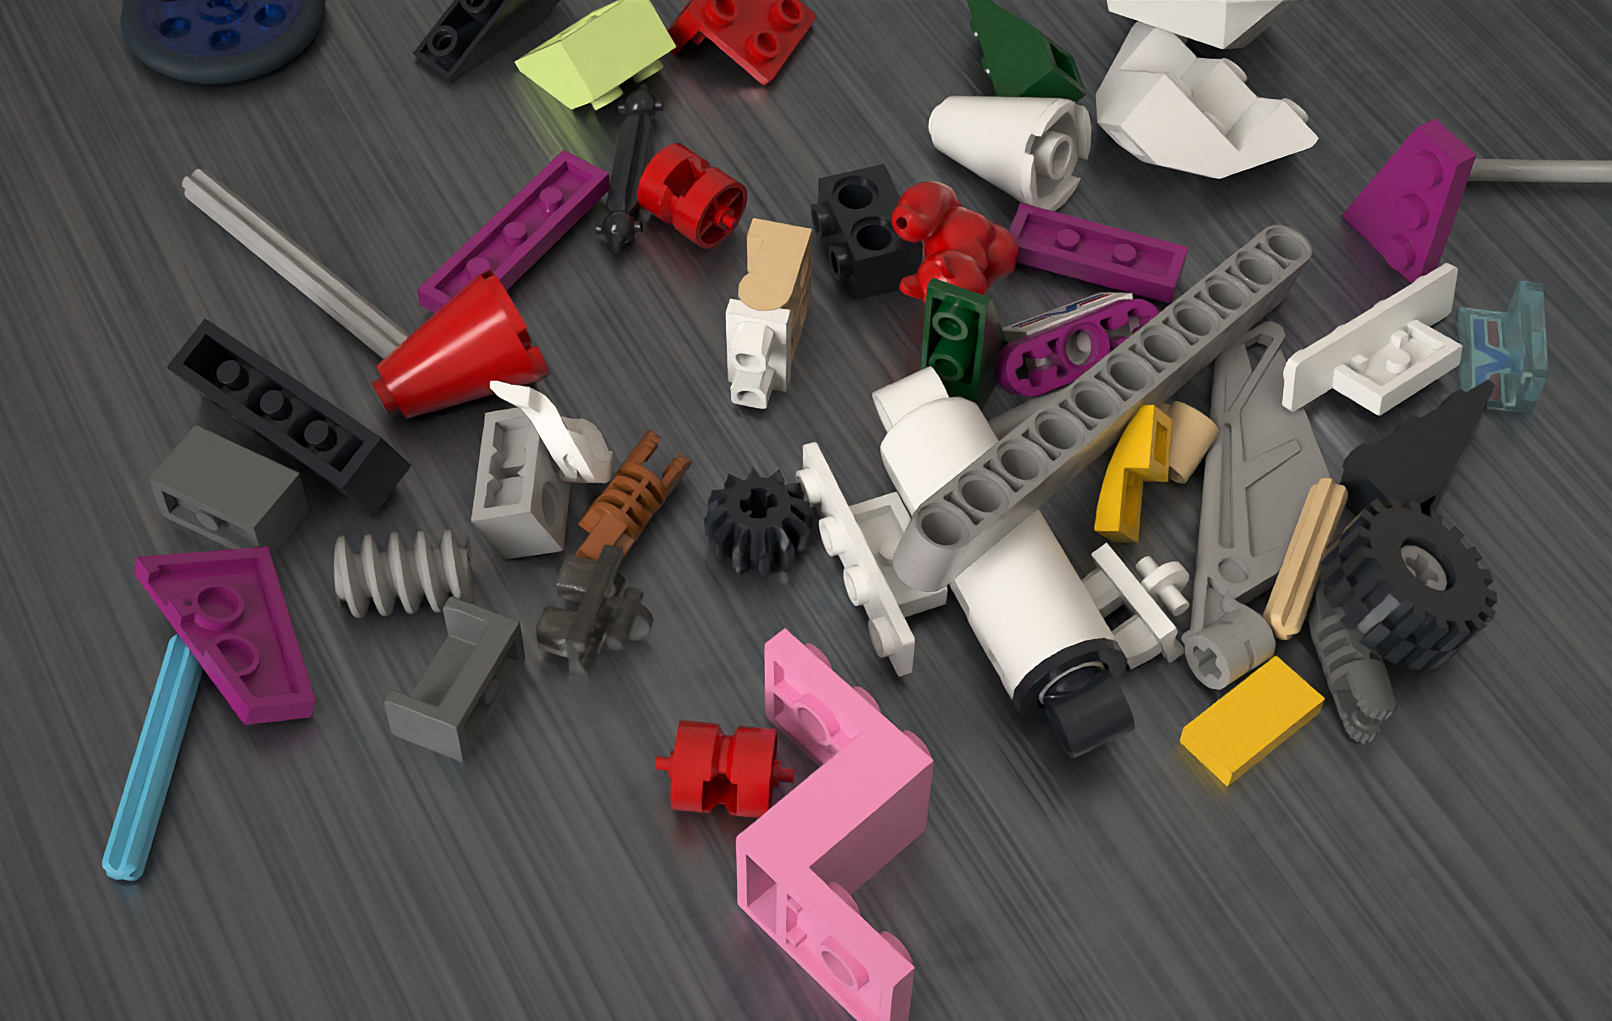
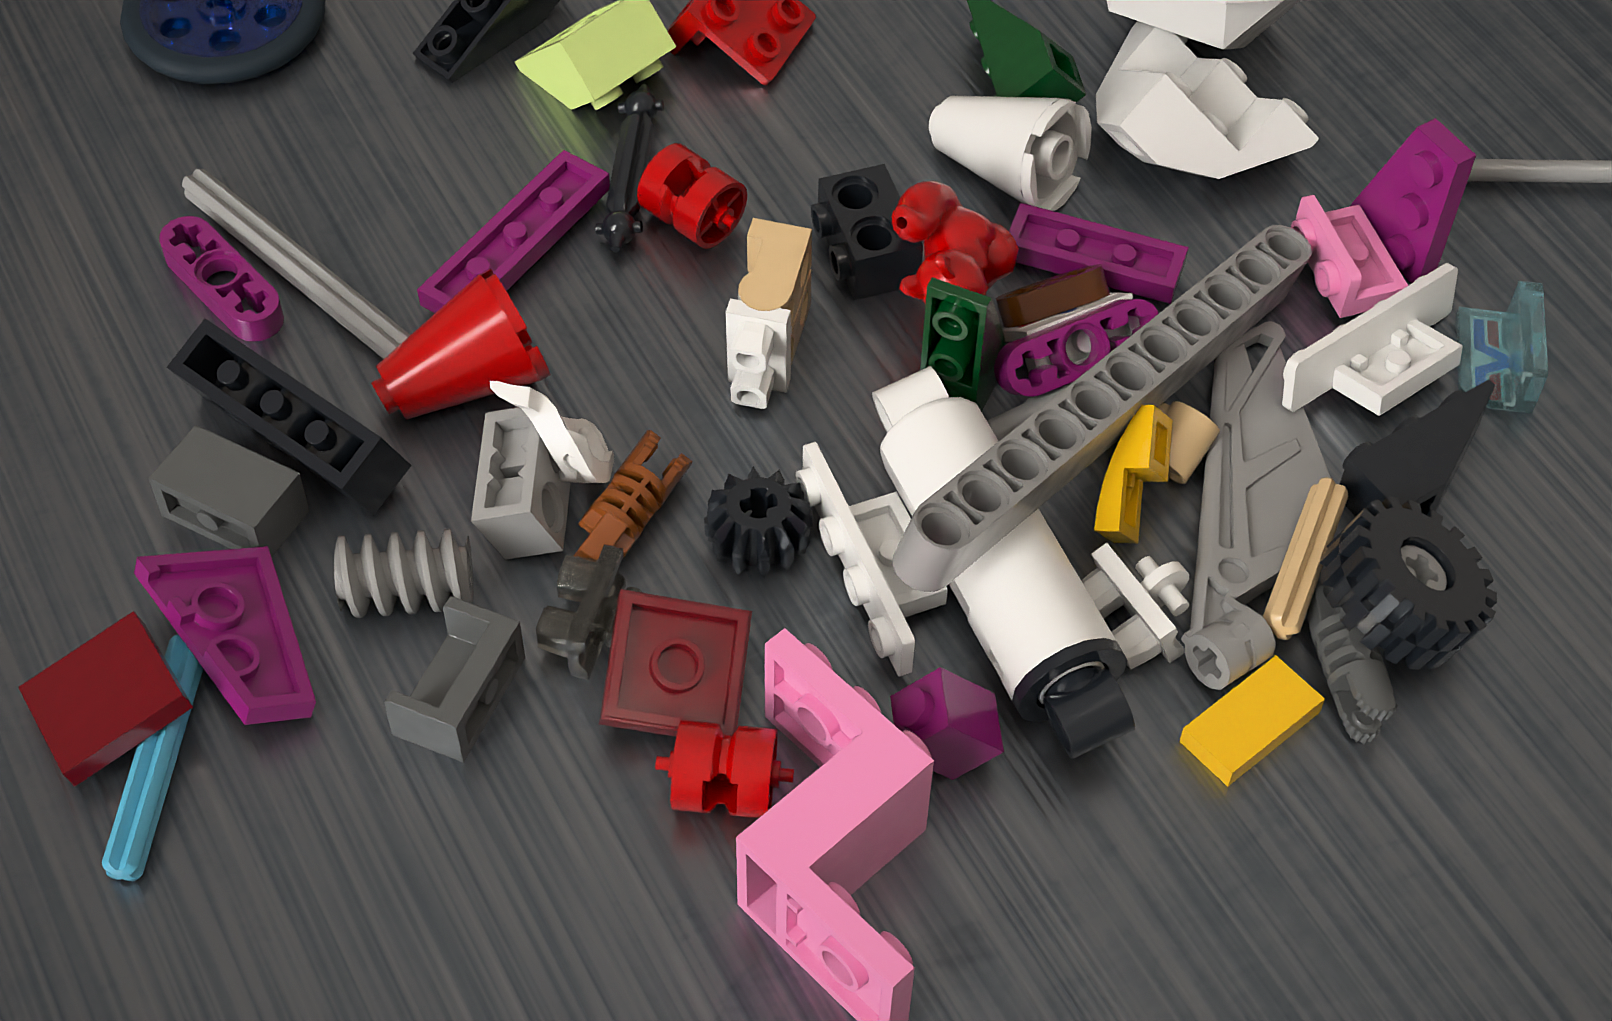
(104, 698): none -> dark red tile
(226, 298): none -> magenta beam
(674, 664): none -> dark red tile
(952, 719): none -> magenta brick
(1052, 296): none -> reddish brown beam
(1347, 257): none -> bright pink bracket

